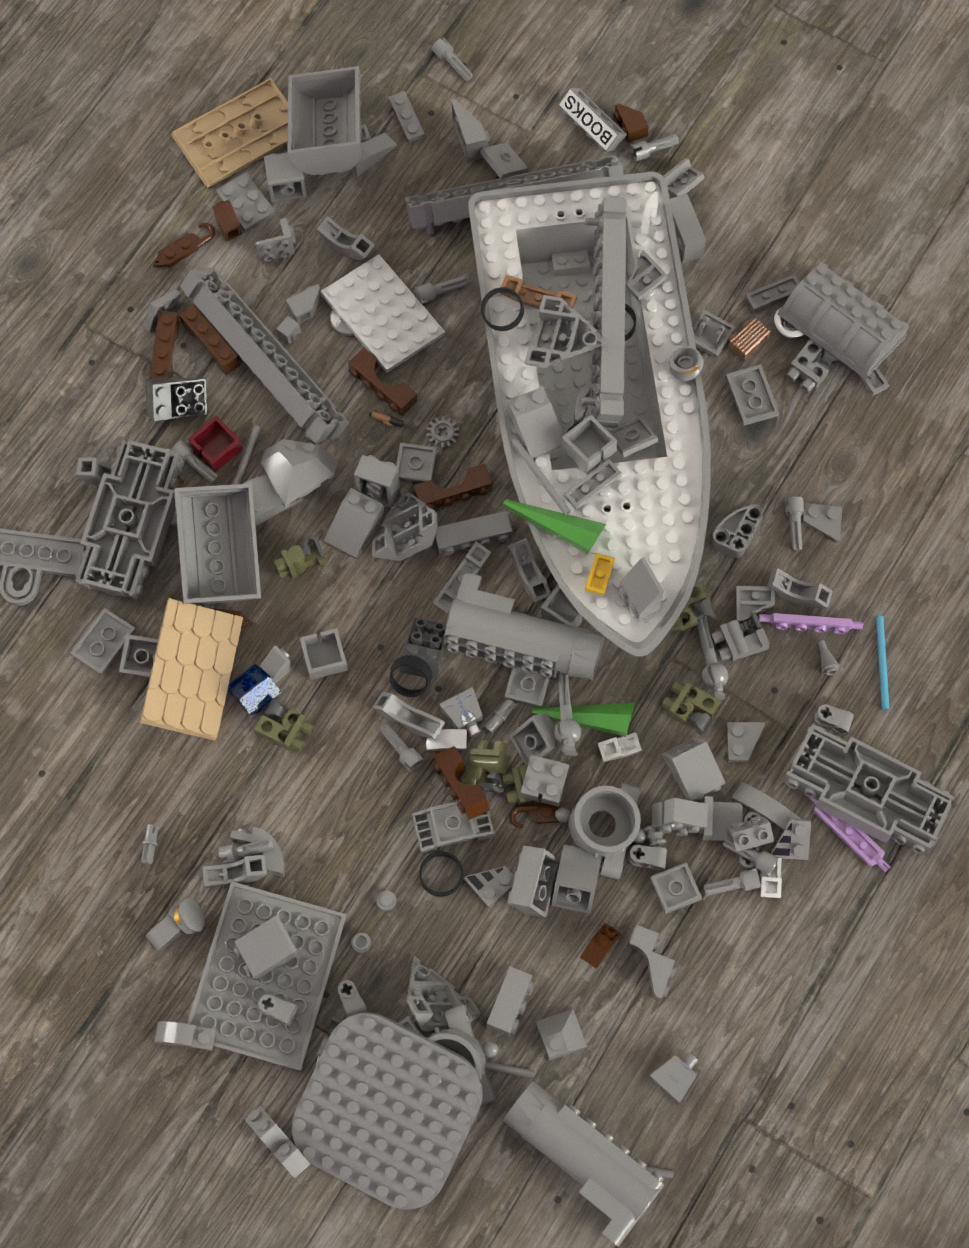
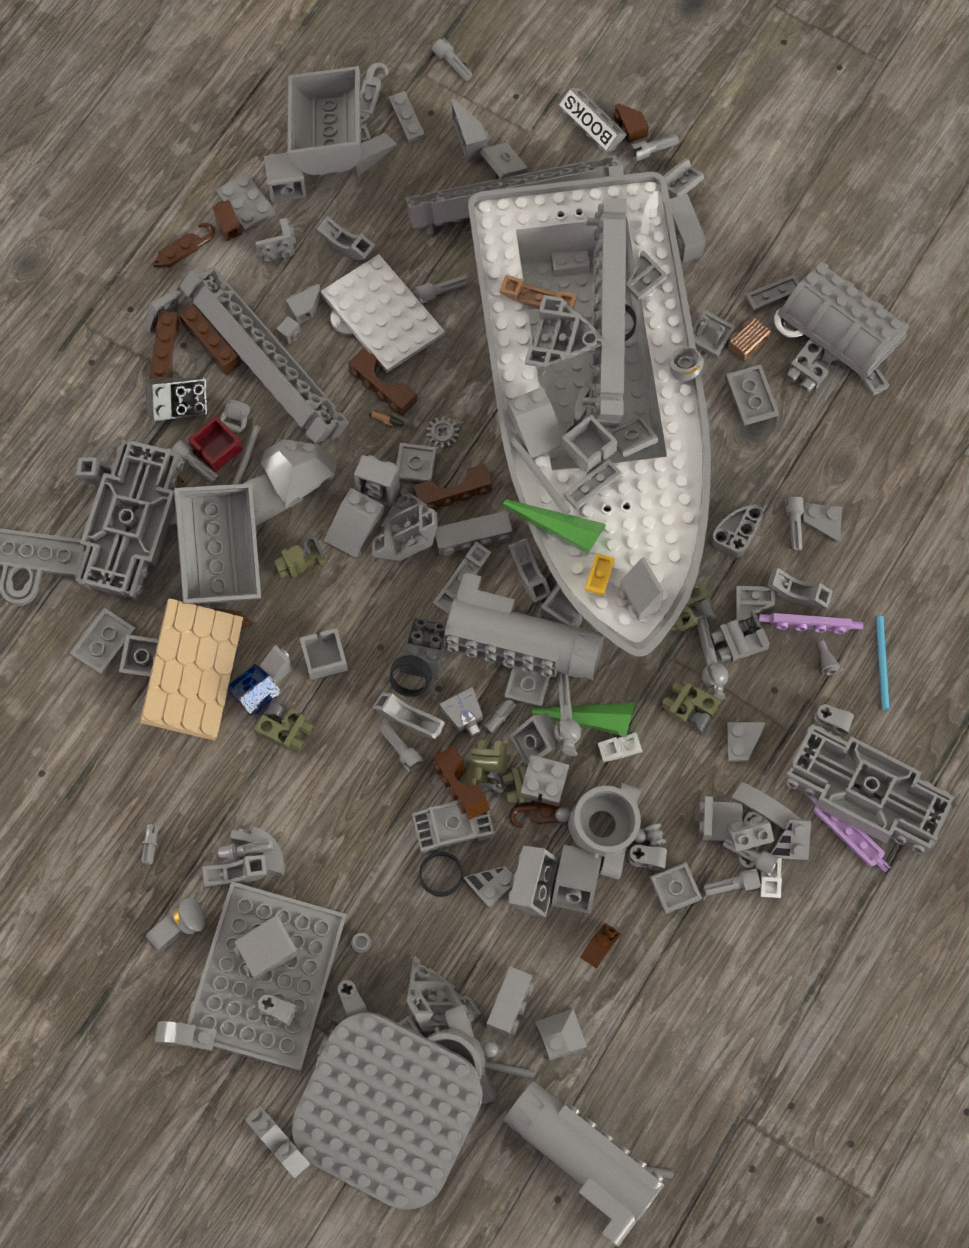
(235, 133): tan piece -> none
(237, 411): none -> light grey piece
(370, 91): none -> light grey plate
(386, 900): light grey plate -> none
(448, 739): white slope -> none
(499, 290): black tyre -> none
(659, 967): light grey arch -> none
(675, 1076): light grey torso -> none
(679, 816): light grey piece -> none
(694, 768): light grey slope -> none

